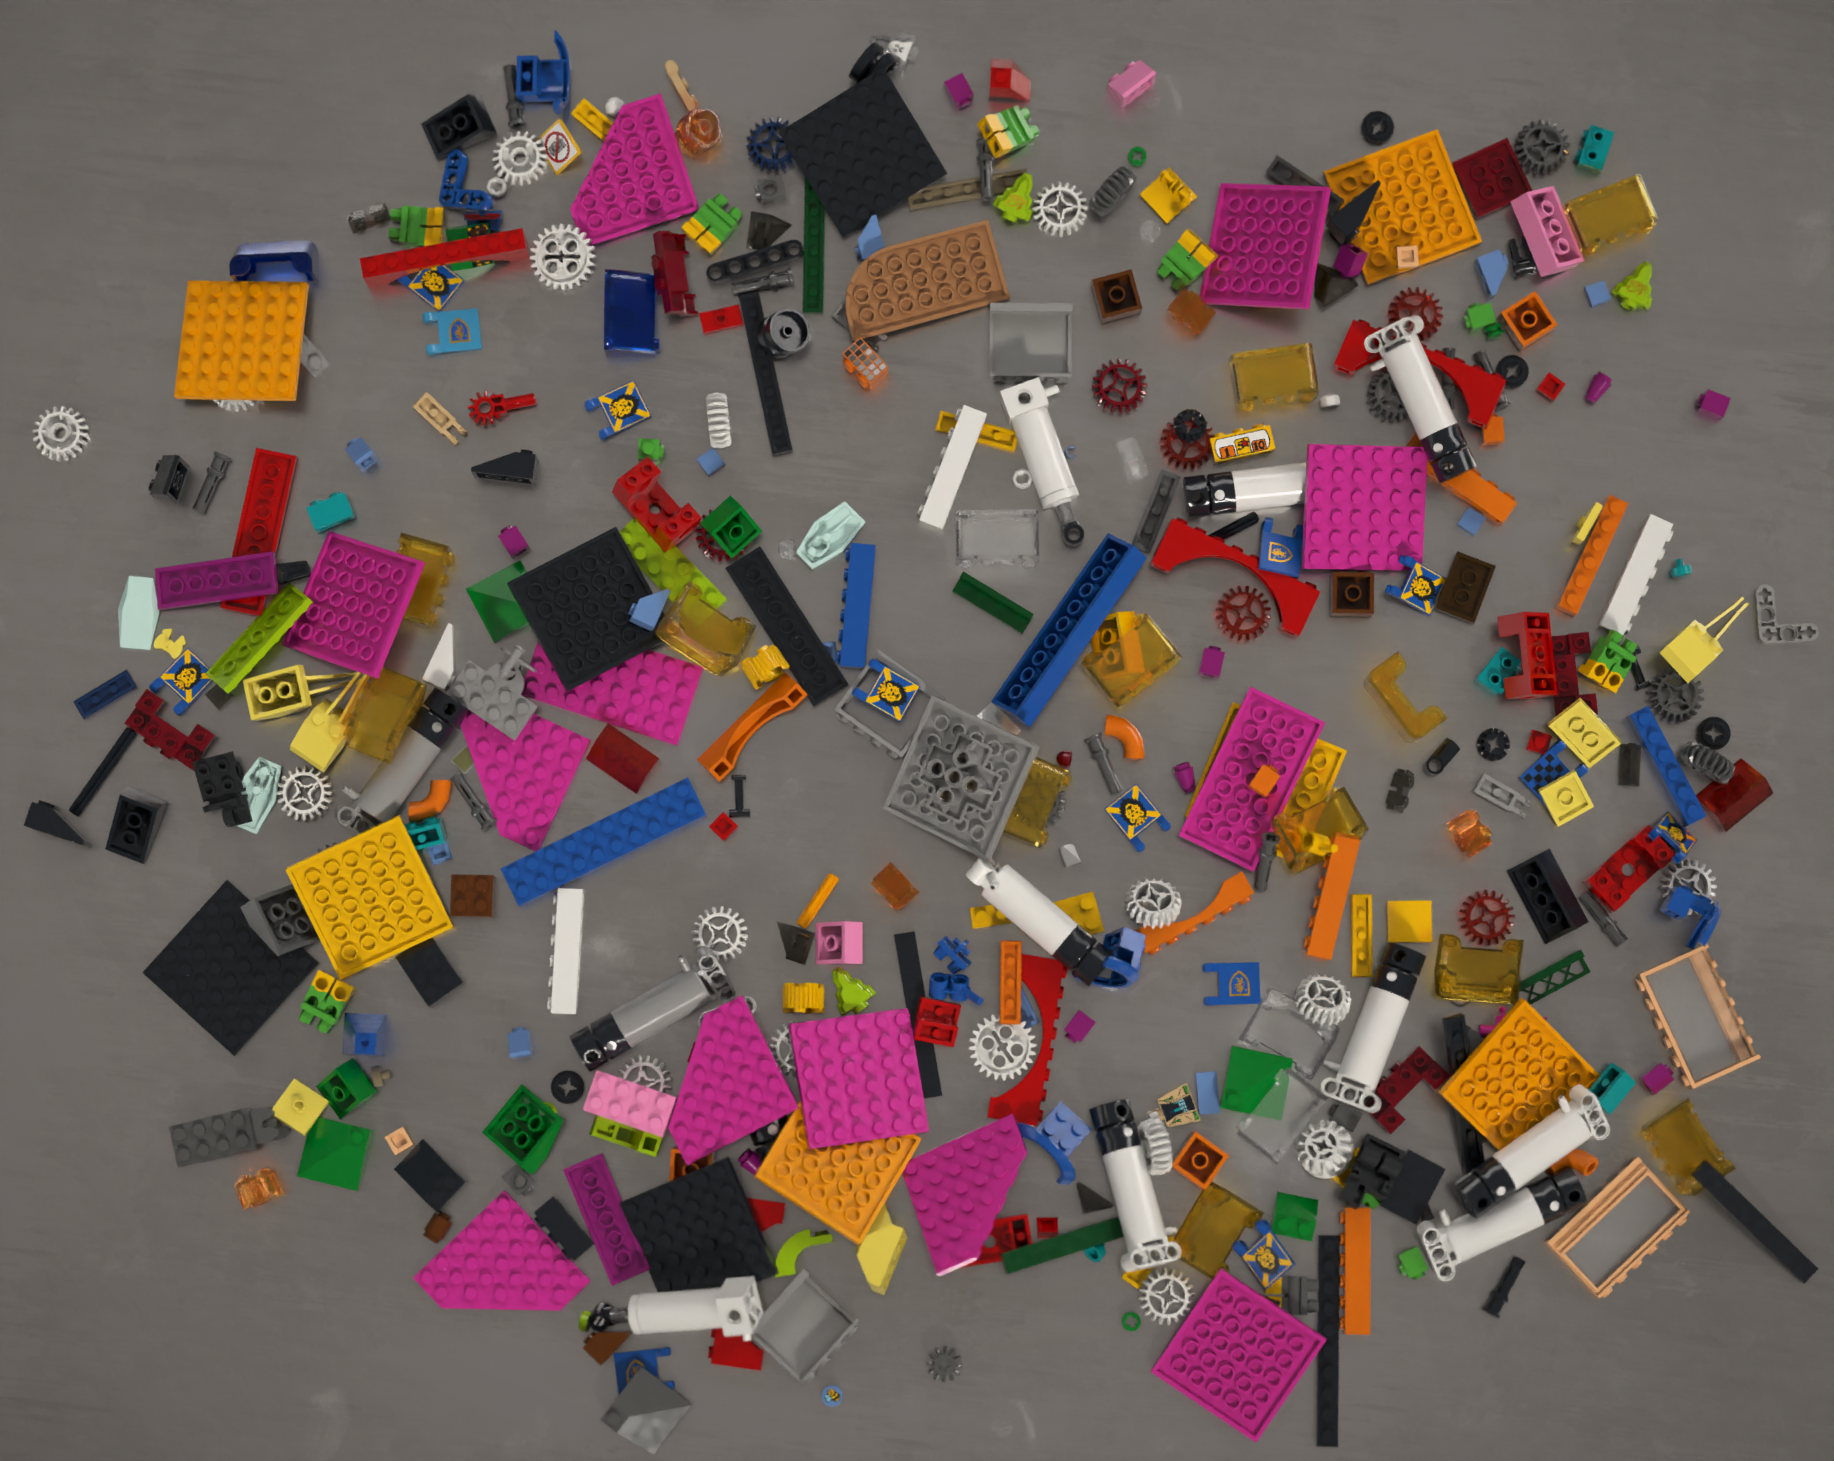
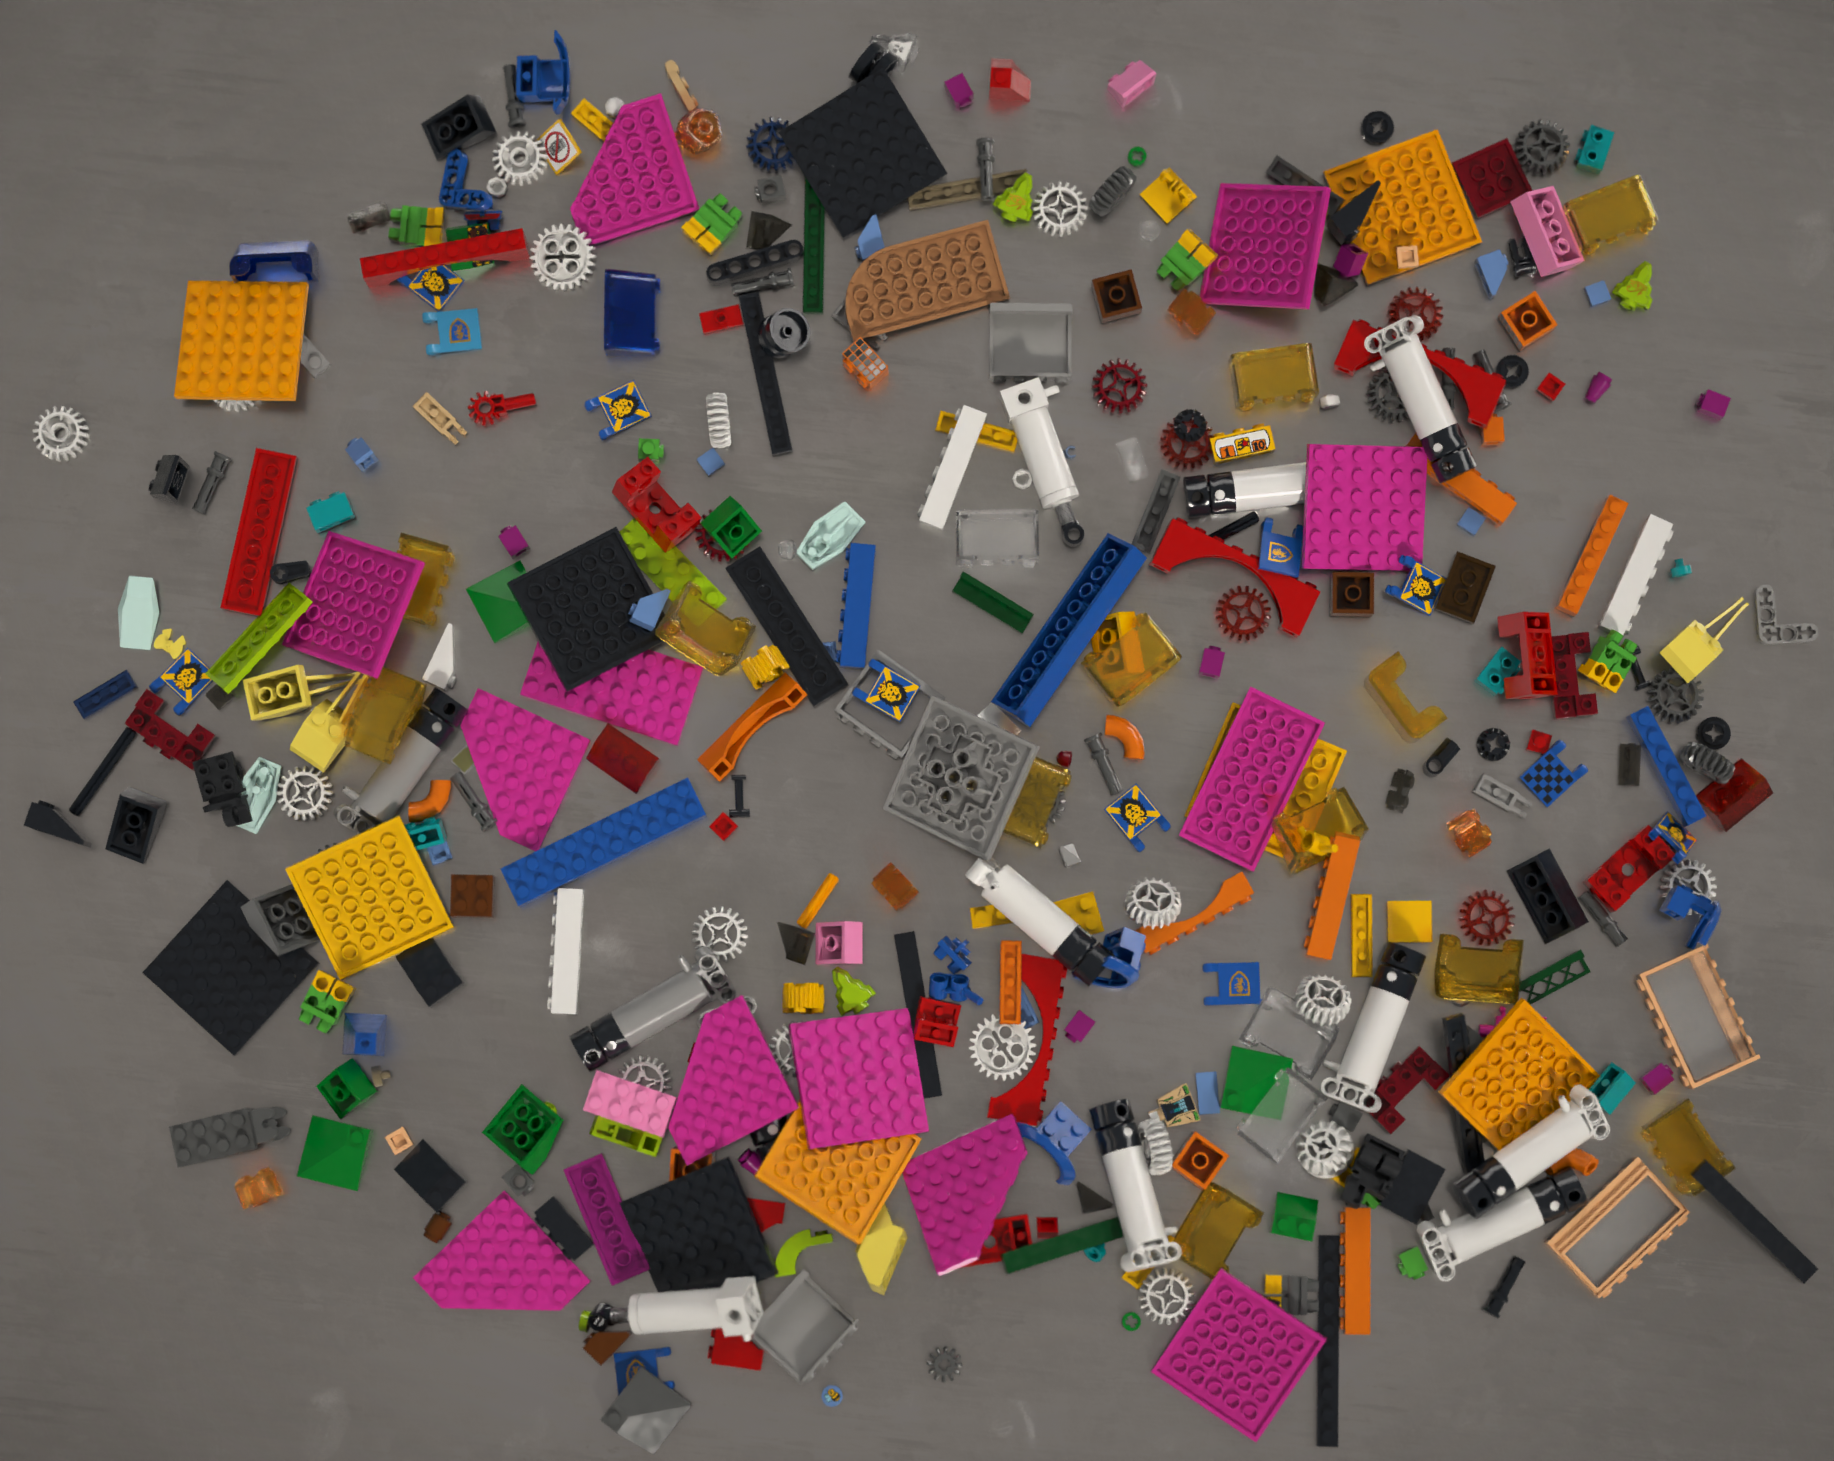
(216, 580): magenta plate -> none
(299, 1107): light yellow plate -> none
(494, 695): light grey plate -> none
(514, 467): black slope -> none
(520, 1043): medium blue slope -> none
(562, 1078): black gear -> none
(671, 273): dark red bracket -> none
(1008, 130): hips -> none
(1185, 776): magenta cone -> none
(1264, 780): orange brick -> none
(1267, 854): dark grey pin -> none
(1267, 1257): flag -> none
(1479, 317): bright green brick -> none
(1494, 331): green bush -> none
(1565, 798): light yellow plate -> none
(1584, 733): light yellow plate -> none
(1585, 524): light yellow plate -> none

